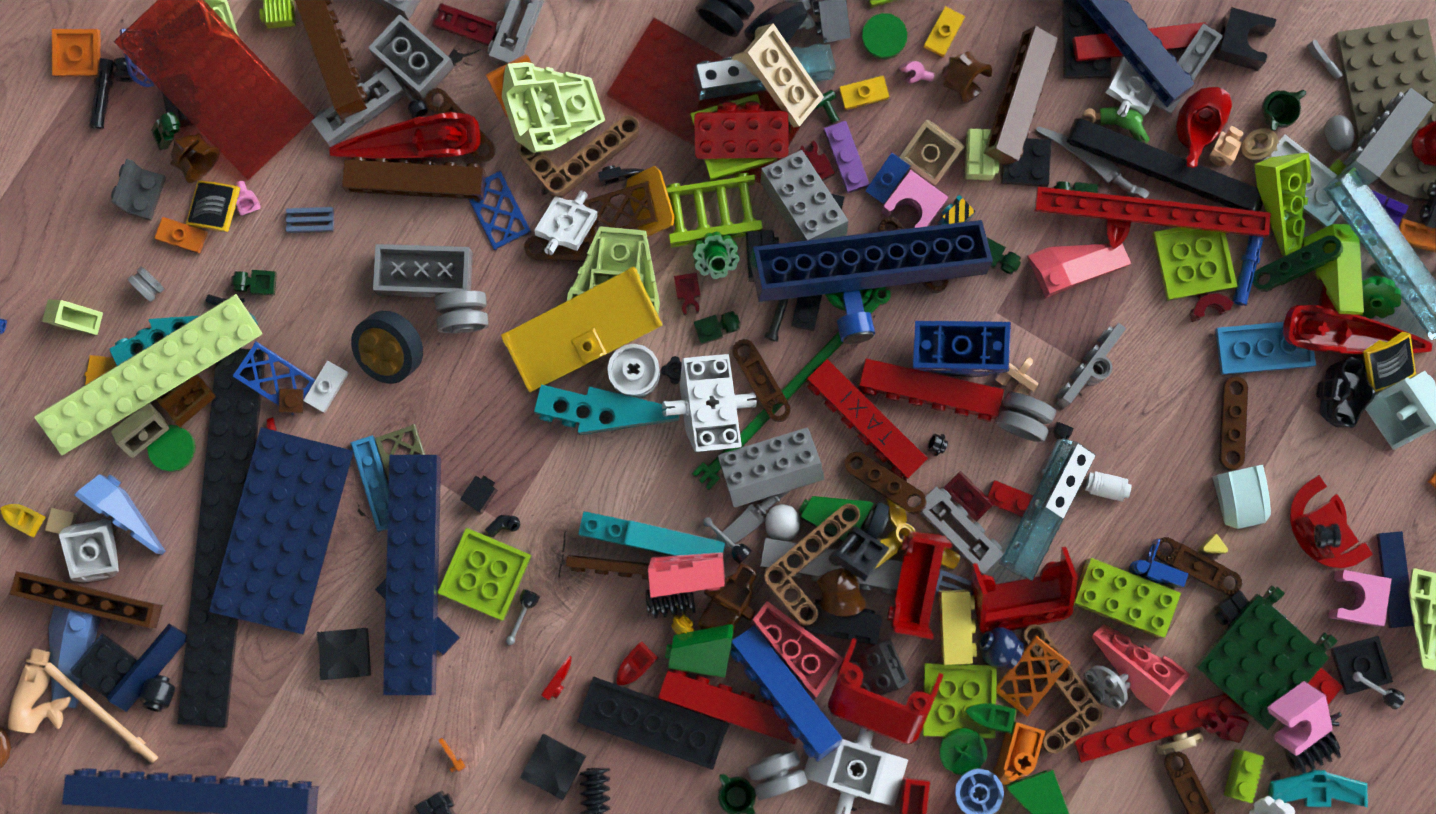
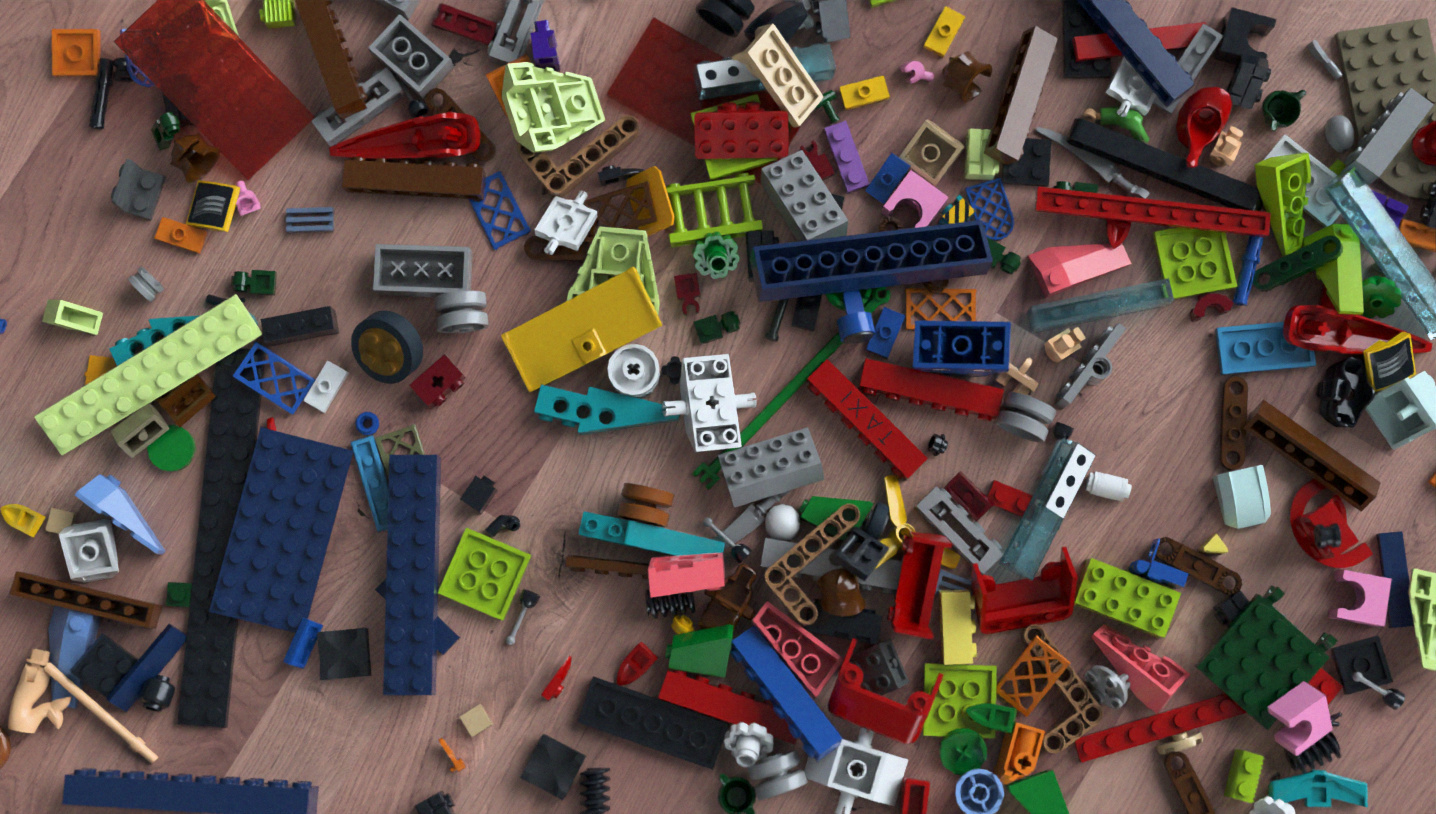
(178, 594): none -> dark green plate
(291, 400): reddish brown plate -> none
(299, 326): none -> black brick
(303, 643): none -> blue plate
(360, 423): none -> blue plate
(426, 386): none -> dark red brick
(476, 720): none -> tan tile
(544, 46): none -> dark purple hips
(645, 505): none -> dark orange wheel
(748, 743): none -> white plant
(761, 380): reddish brown plate -> none
(884, 36): green tile -> none
(885, 333): none -> blue plate
(885, 482): reddish brown plate -> none
(952, 293): none -> orange window
(988, 200): none -> blue window
(1001, 648): dark blue piece -> none
(1064, 344): none -> light nougat hips
(1100, 306): none -> clear light blue brick
(1228, 728): dark red plate -> none
(1247, 80): none -> black brick
(1265, 137): tan gear -> none
(1312, 455): none -> reddish brown brick

